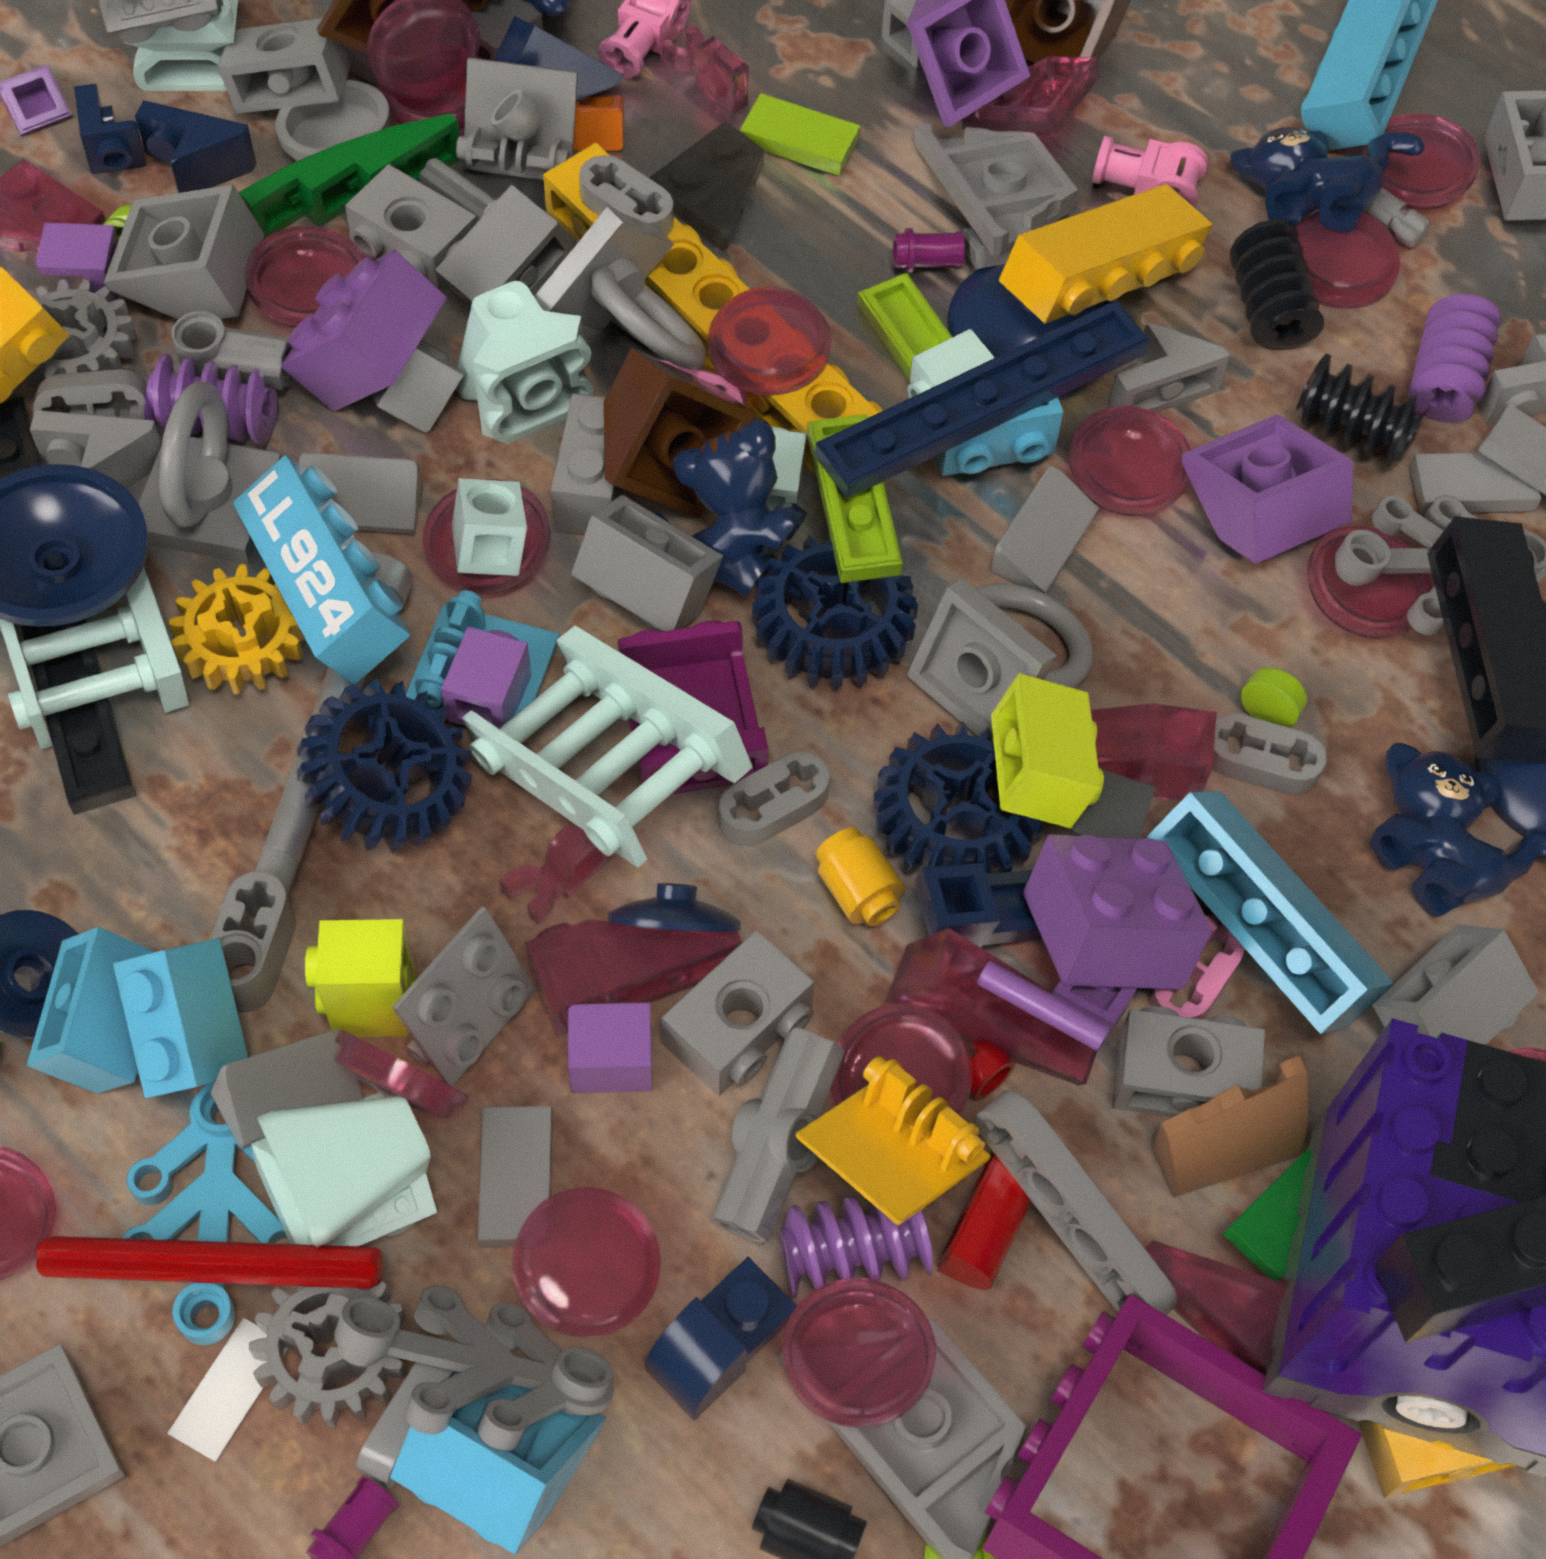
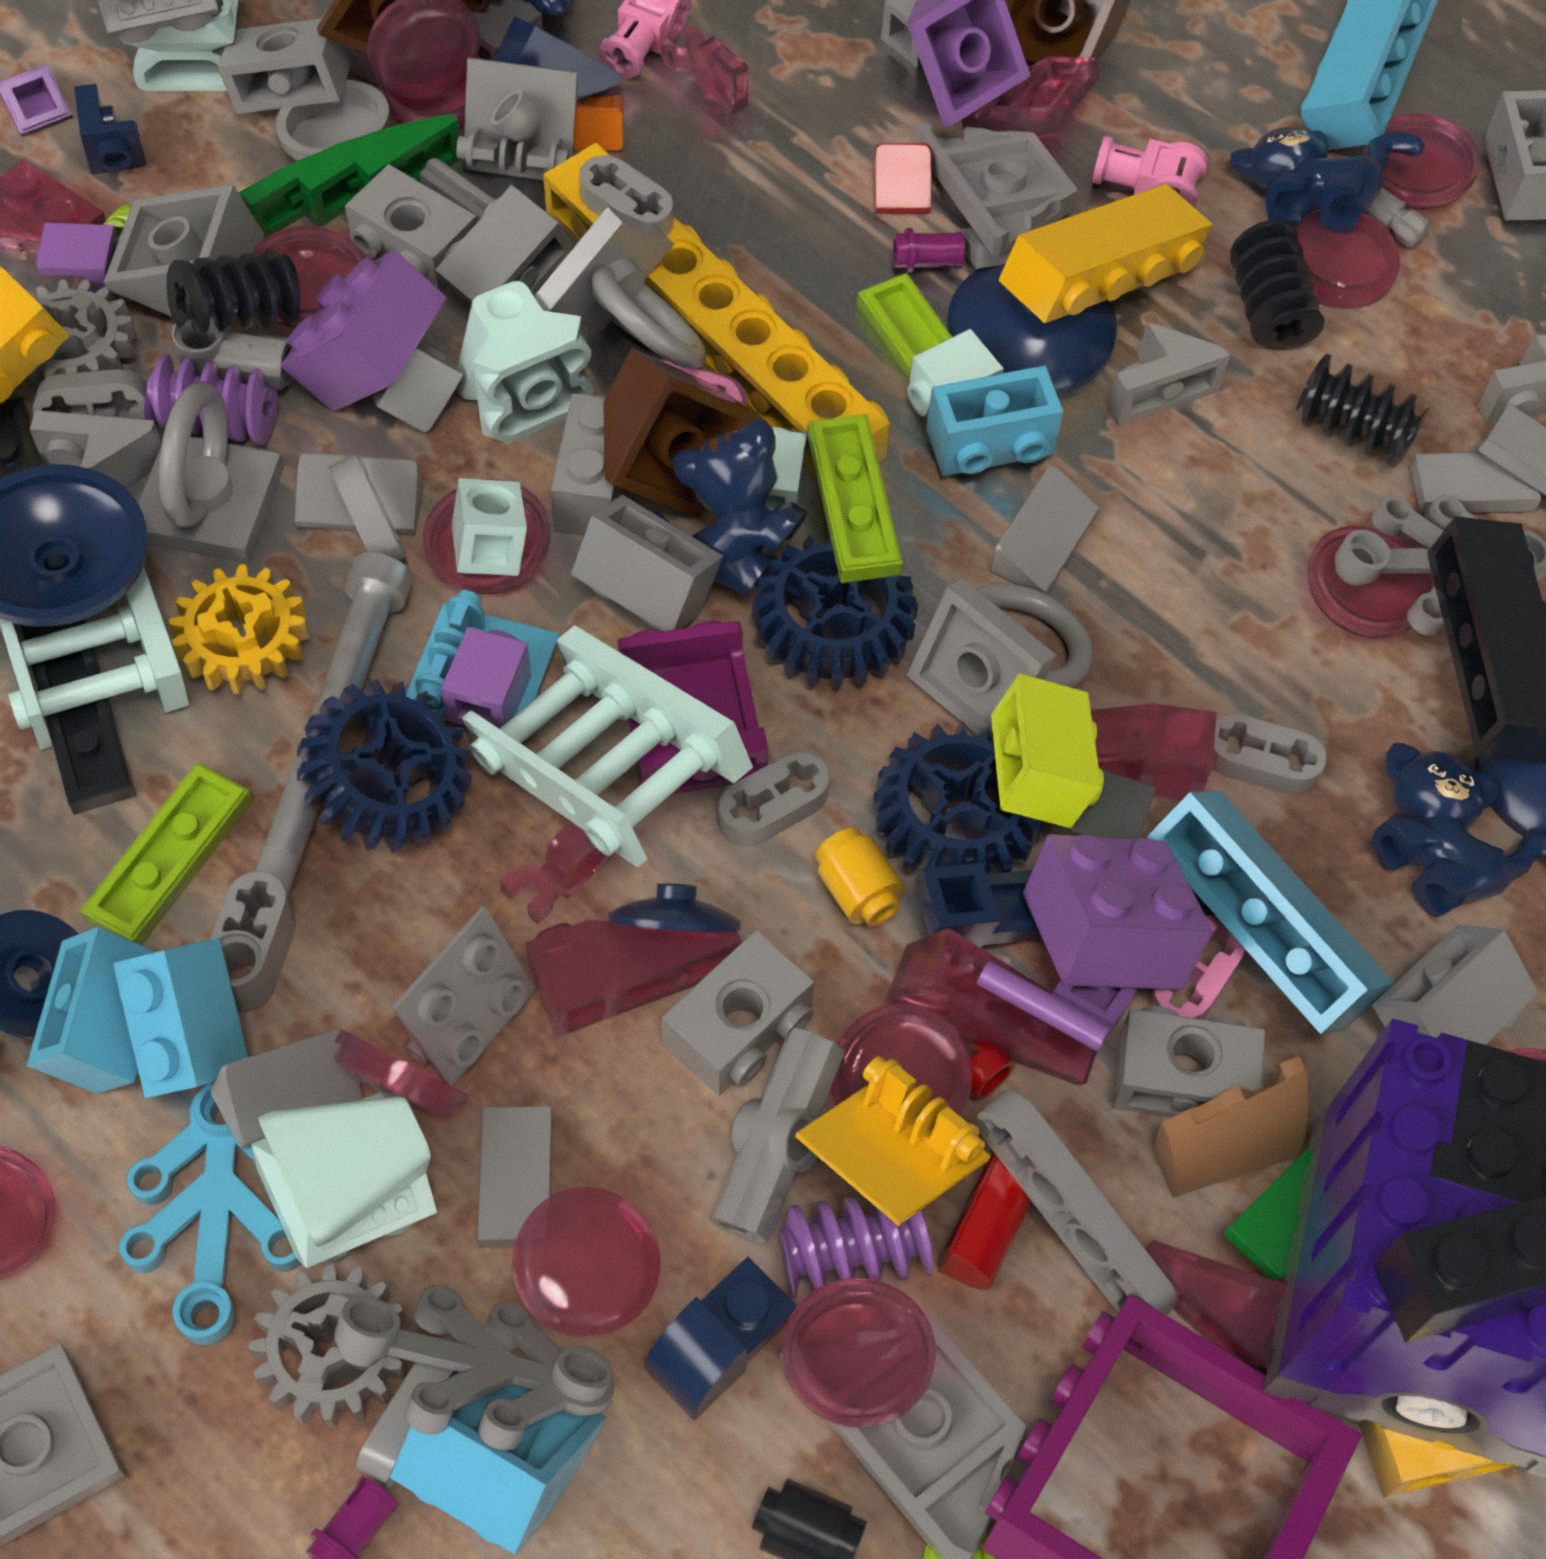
(167, 855): none -> lime tile
(199, 146): dark blue slope -> none
(210, 1262): red axle -> none
(222, 1395): white sticker -> none
(234, 287): none -> black piece
(322, 568): medium azure brick -> none
(361, 974): neon yellow brick -> none
(366, 508): none -> light grey beam
(609, 1048): medium lavender panel -> none
(713, 182): clear smoke wing -> none
(769, 341): clear pink piece -> none
(801, 134): lime tile -> none
(902, 178): none -> slope
(980, 399): dark blue tile -> none
(1129, 460): clear pink piece -> none
(1271, 487): medium lavender slope -> none
(1274, 696): lime tile -> none
(1455, 356): medium lavender piece -> none

